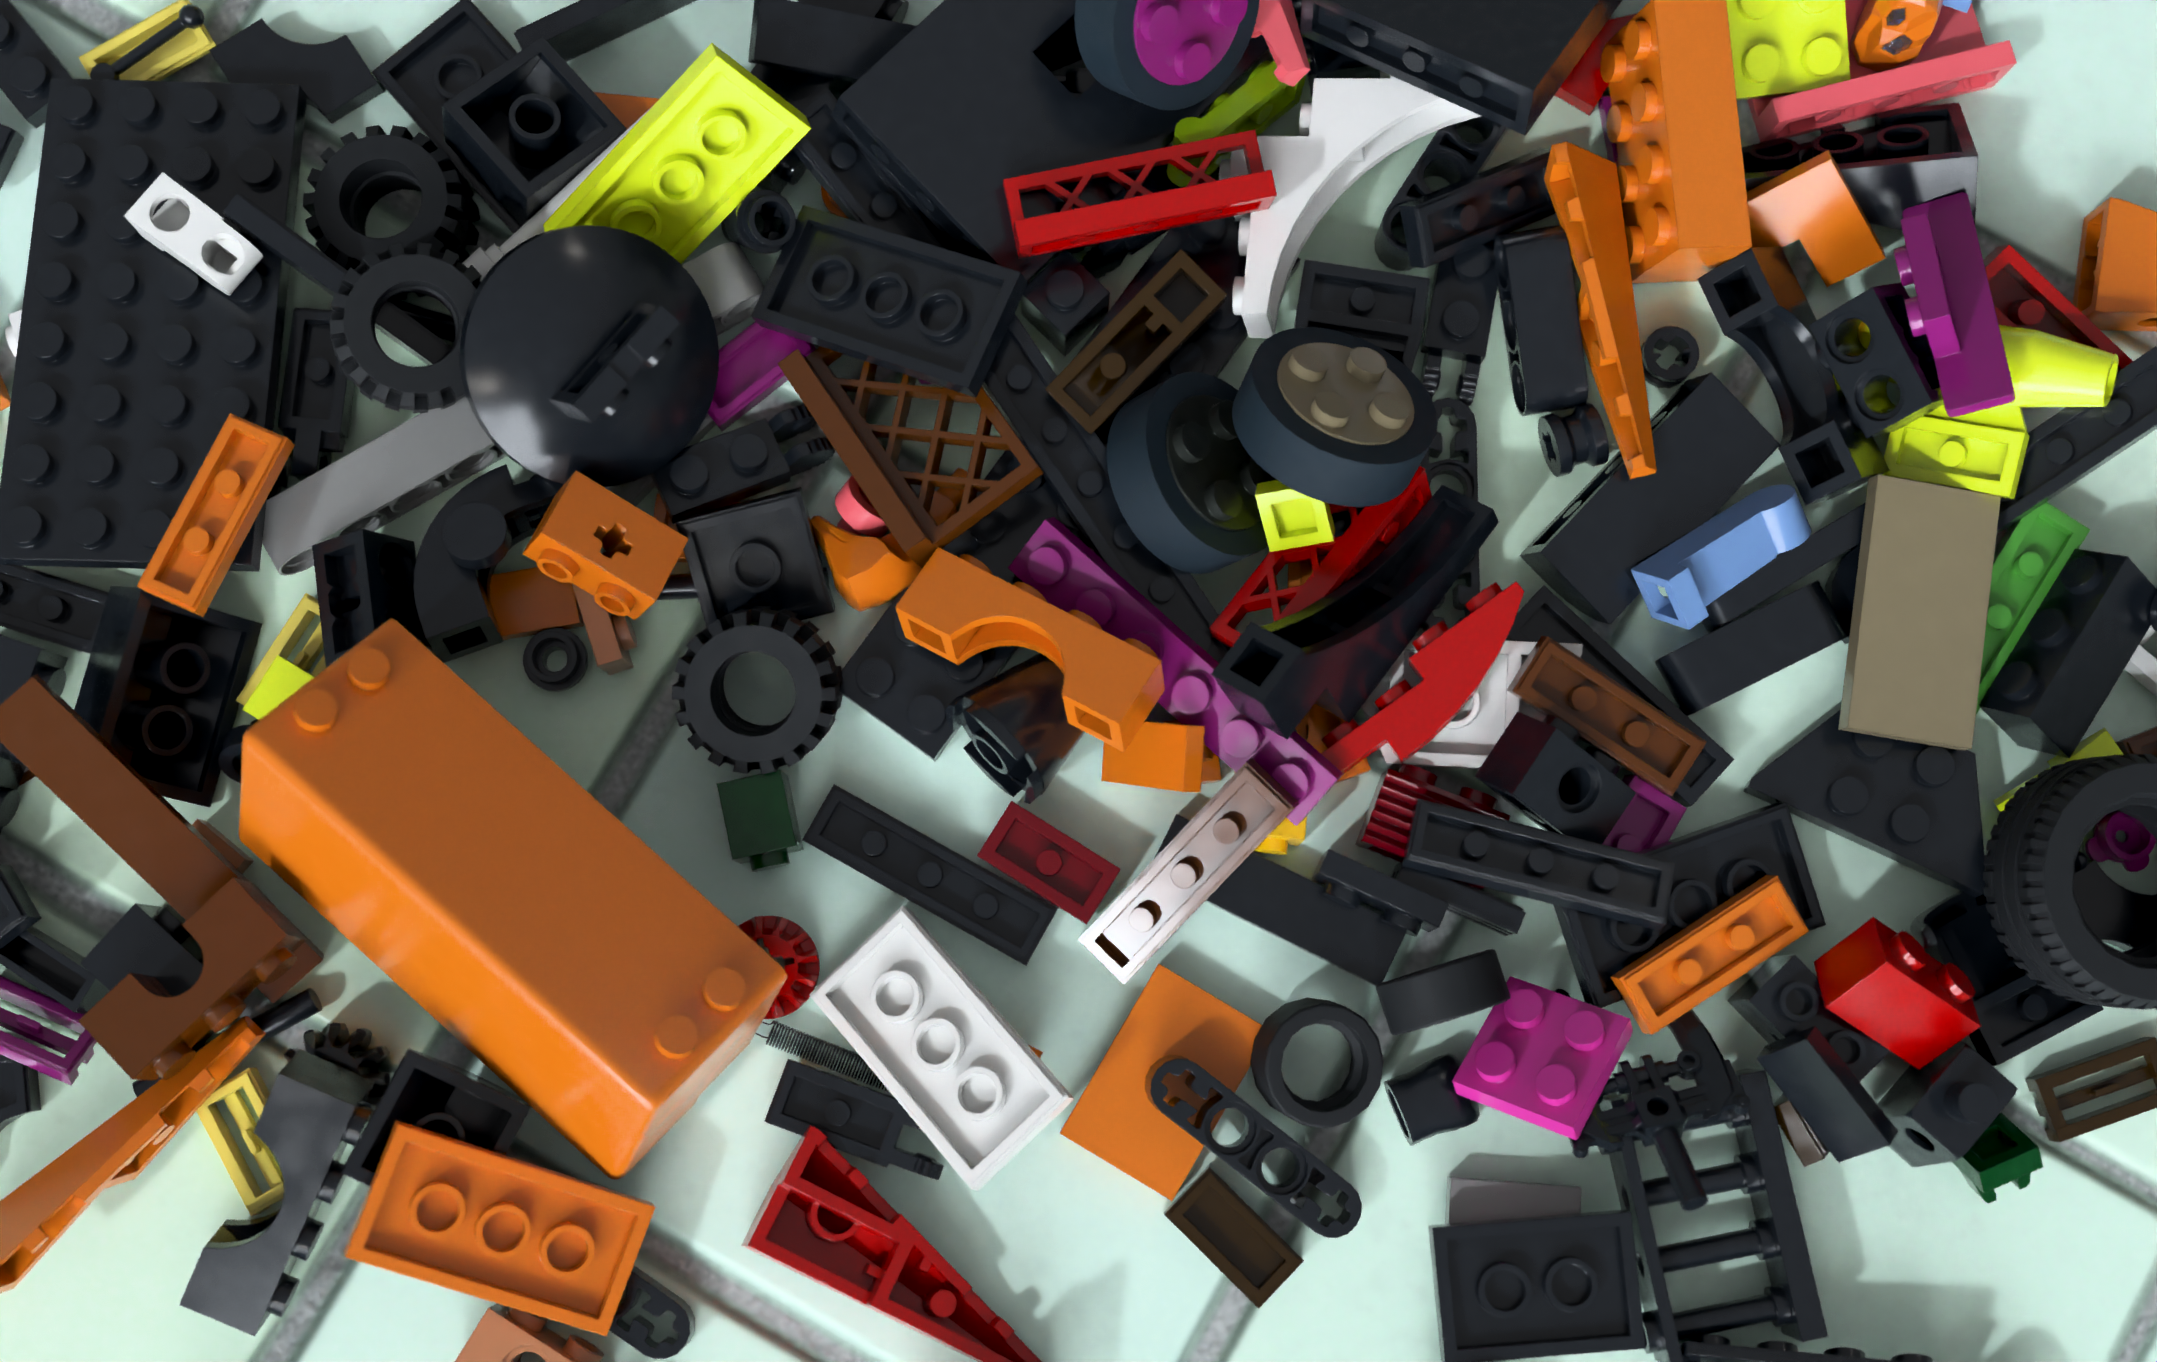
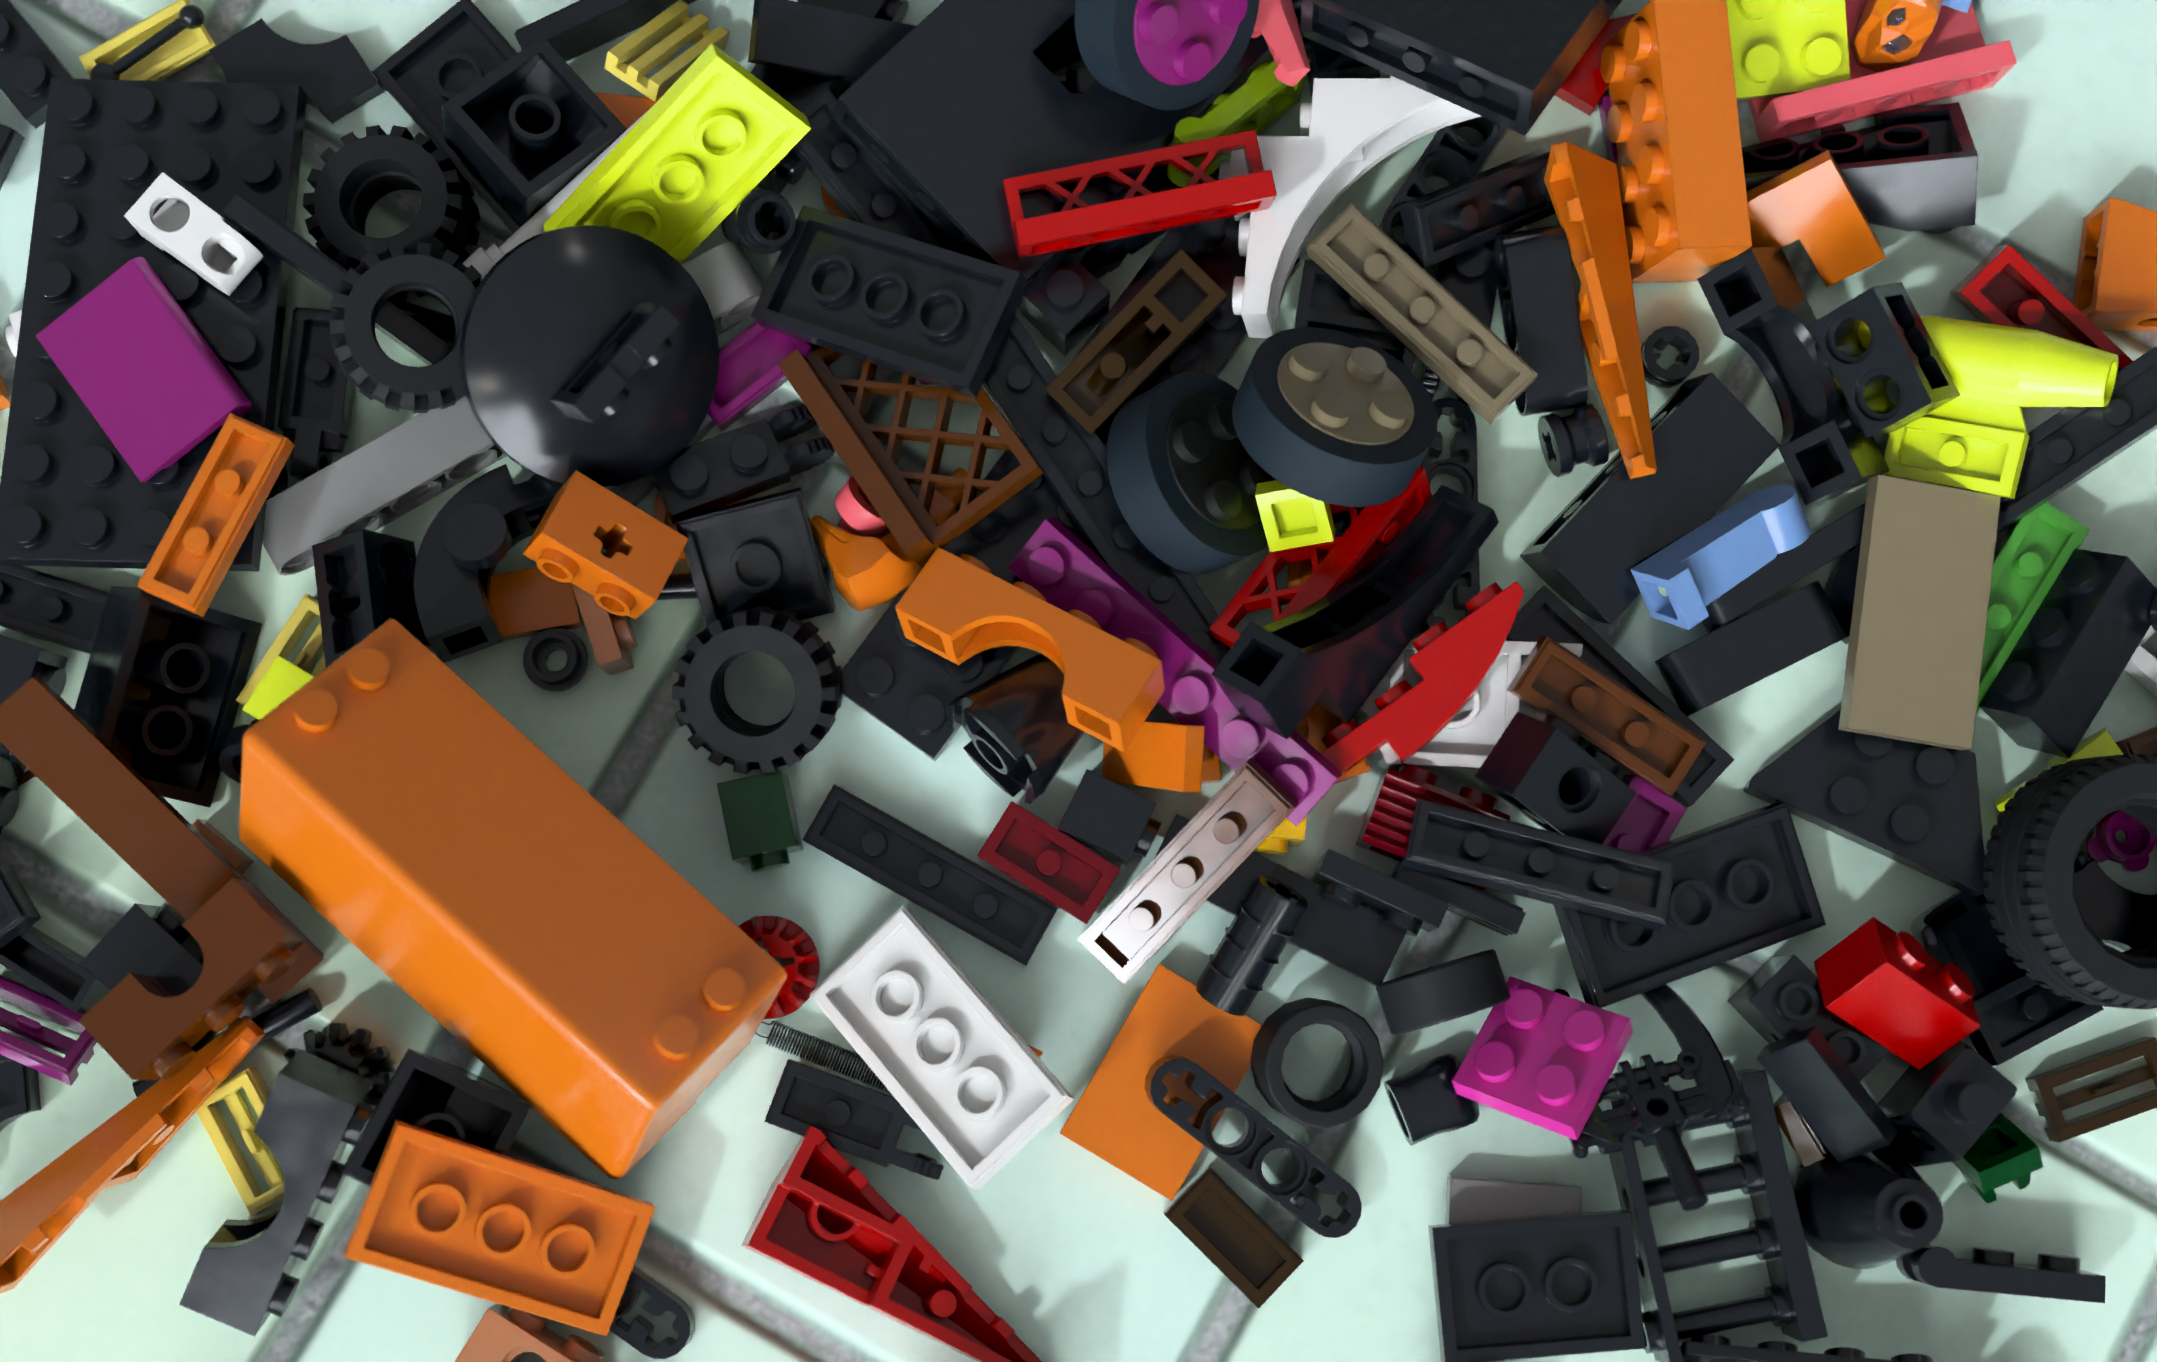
(142, 369): none -> magenta piece
(655, 46): none -> light yellow tile
(1110, 819): none -> black brick
(1251, 945): none -> black axle
(1421, 313): none -> dark tan tile
(1709, 954): orange tile -> none
(1866, 1208): none -> black cone
(1954, 304): magenta bracket -> none
(1997, 1273): none -> black plate

